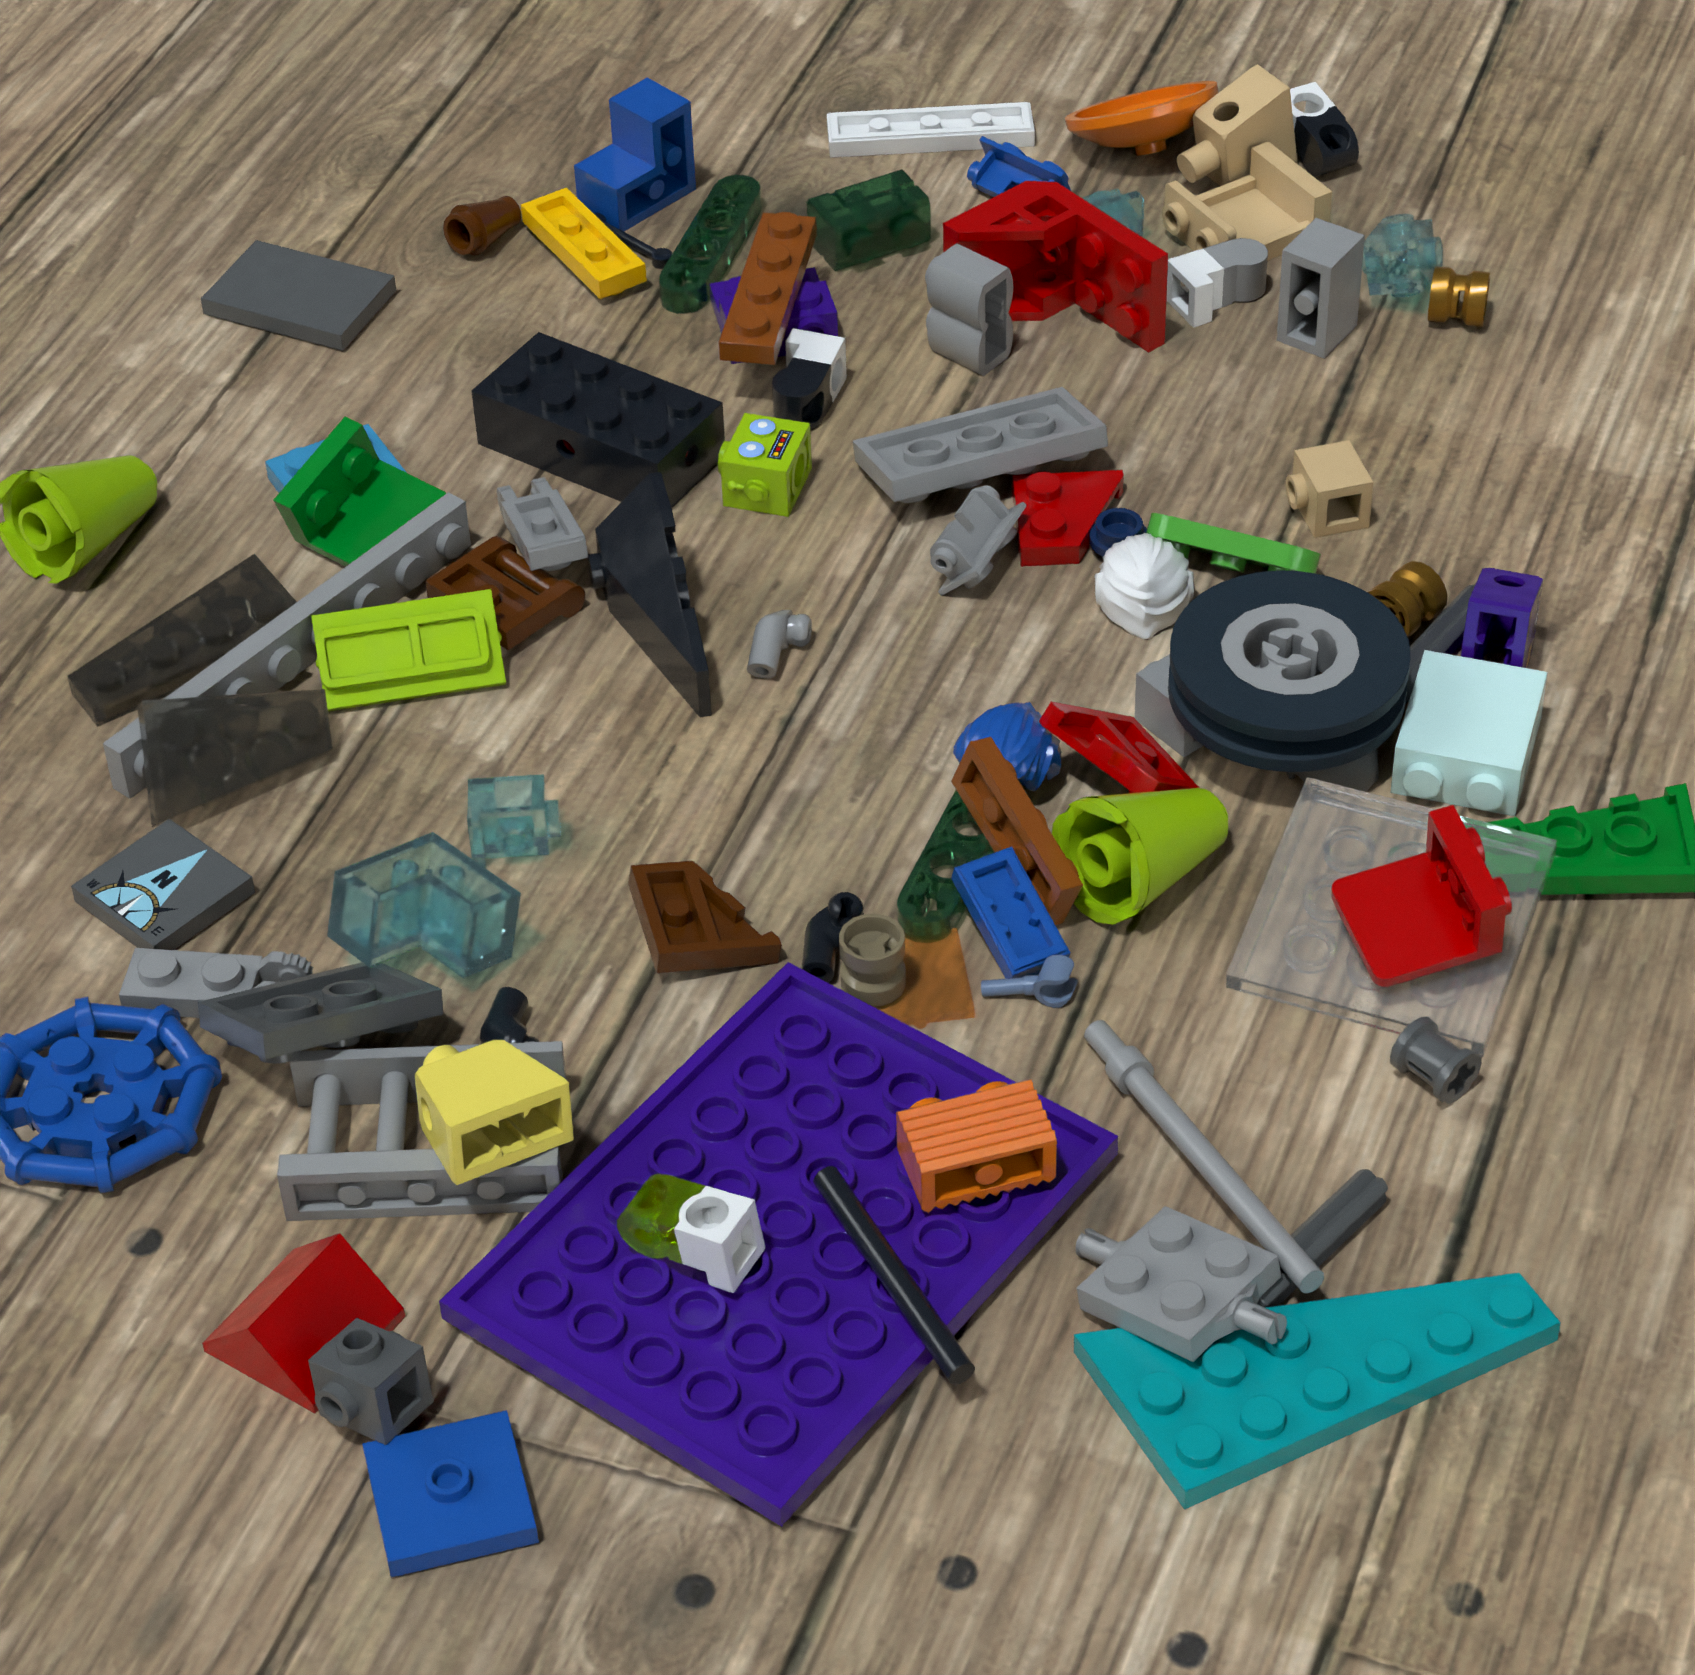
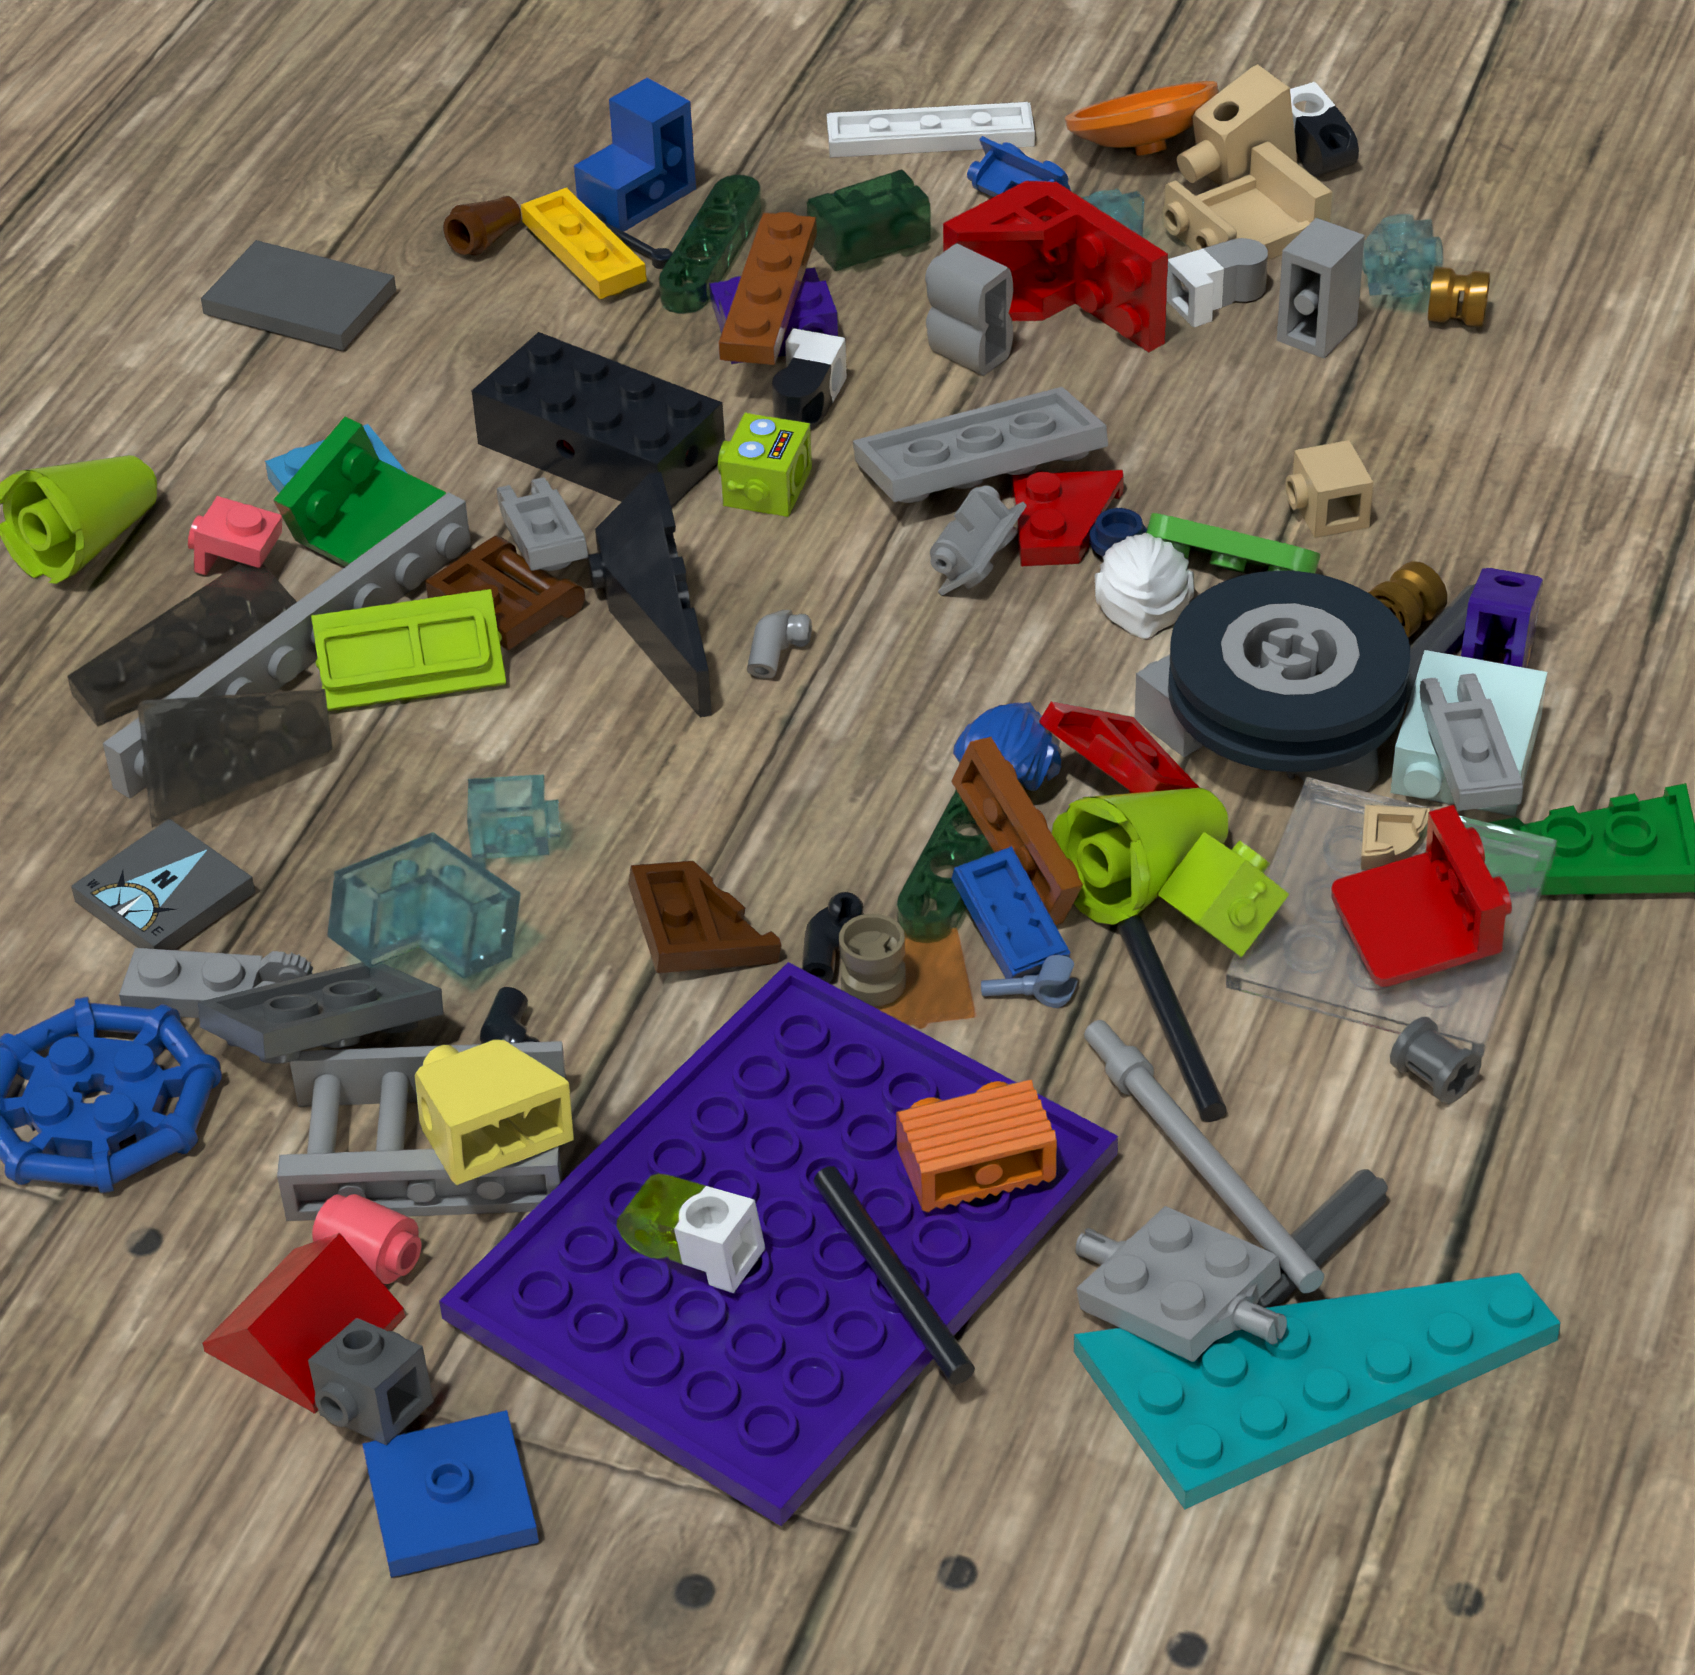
(233, 532): none -> coral bracket
(378, 1234): none -> coral brick
(1172, 1019): none -> black bar
(1224, 892): none -> lime head
(1391, 833): none -> tan tile
(1471, 745): none -> light grey hinge

